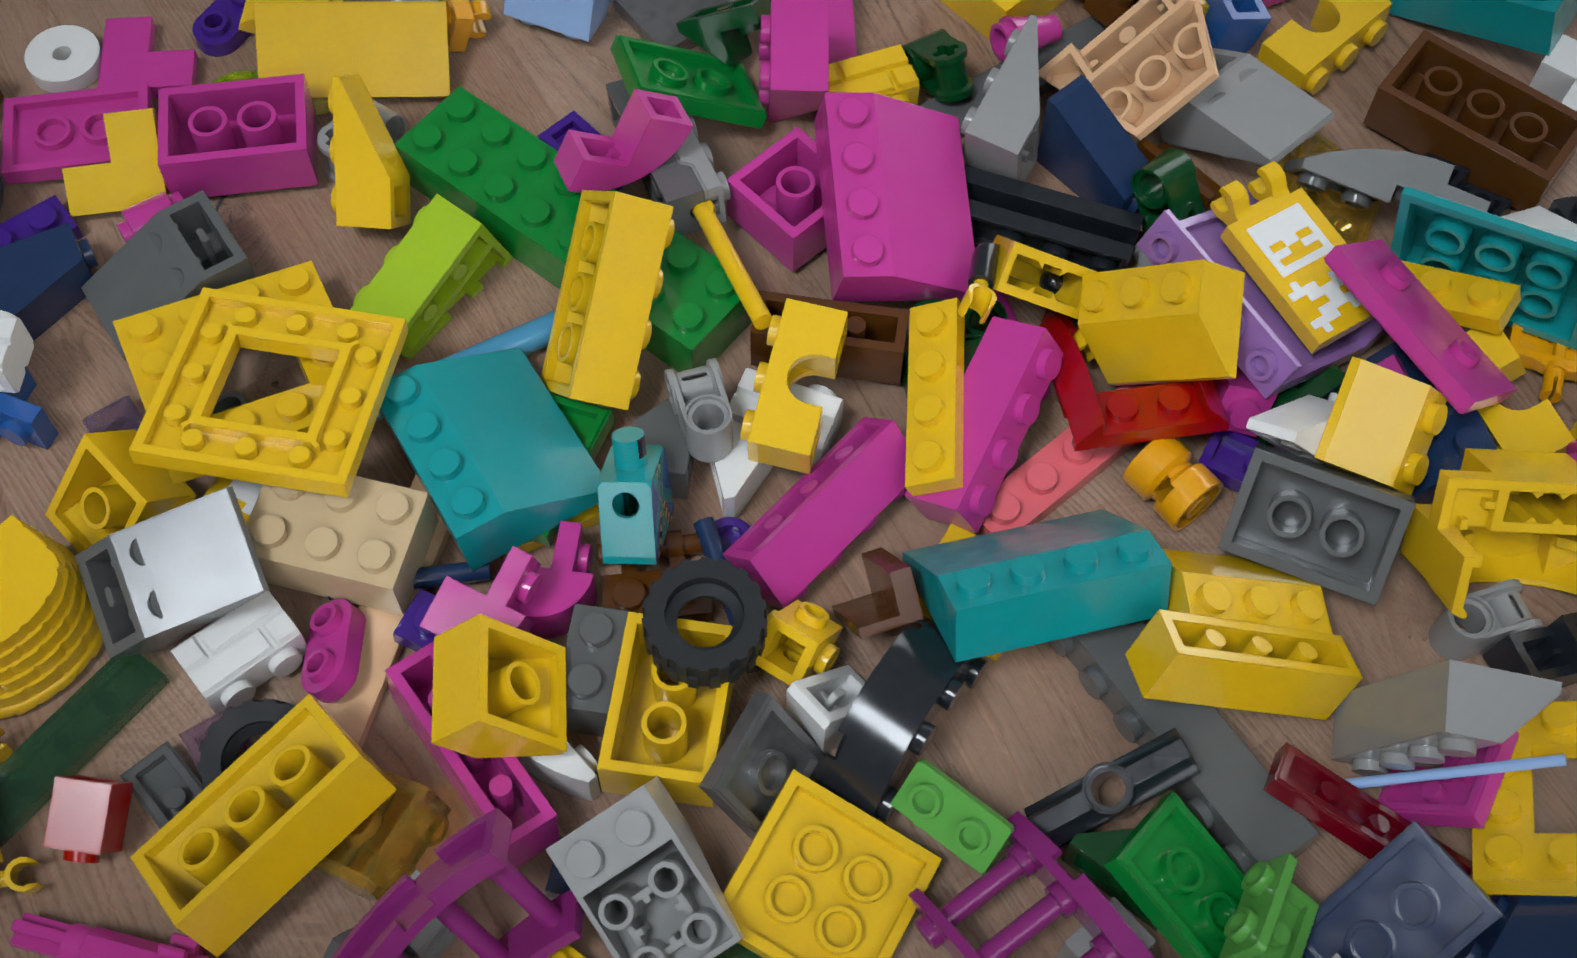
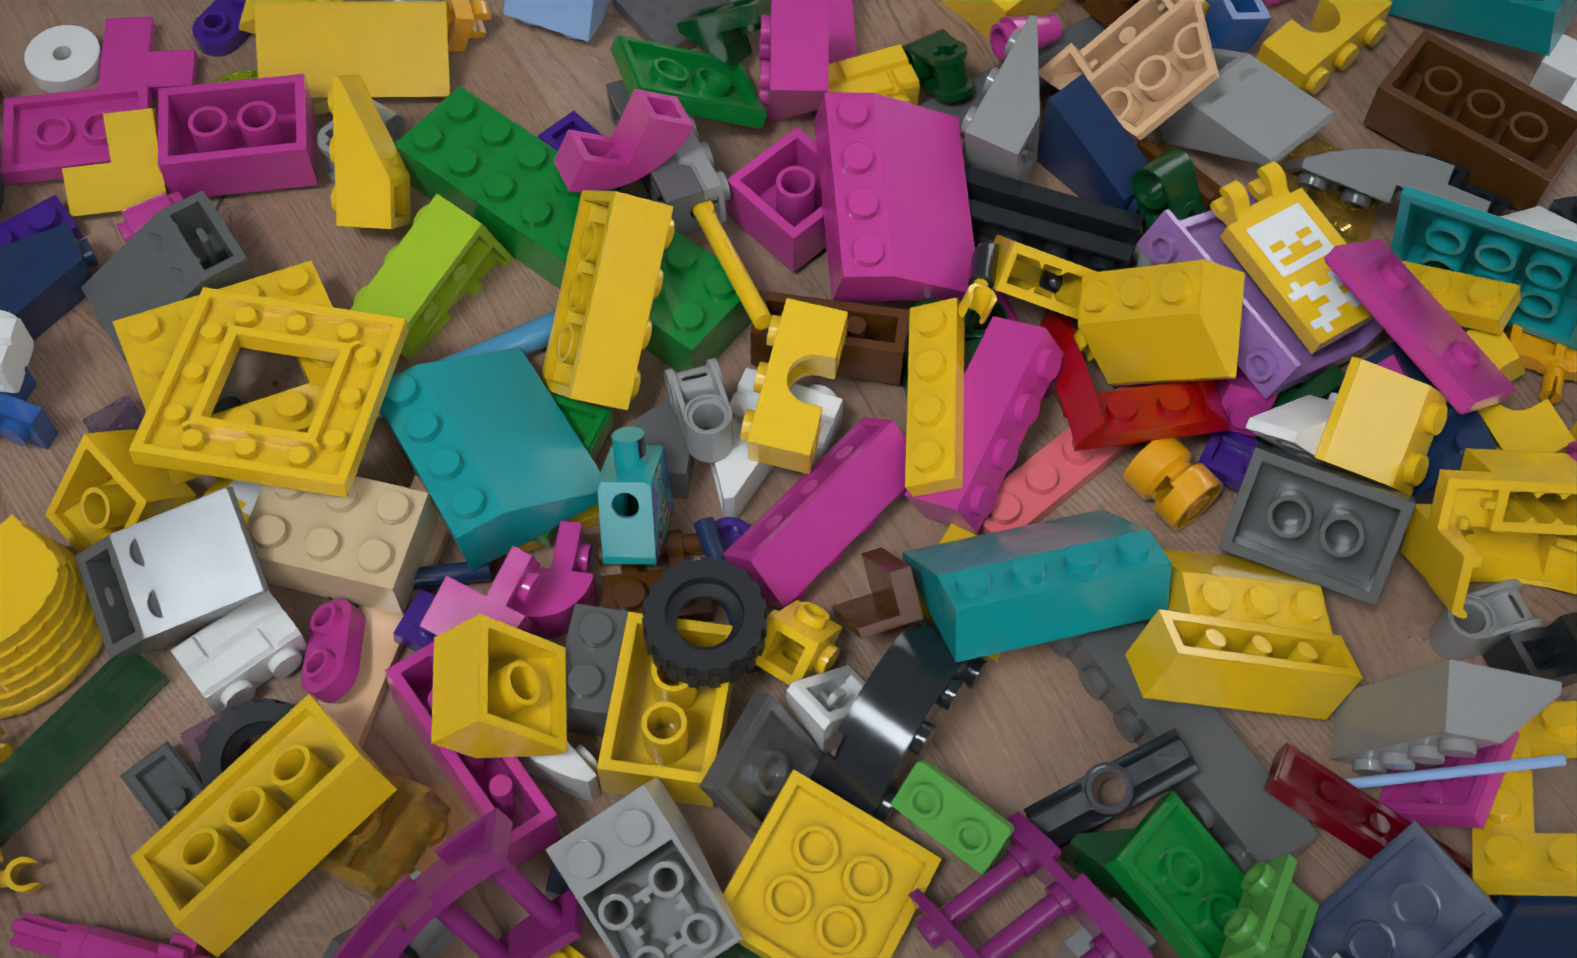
(87, 817): brick -> none

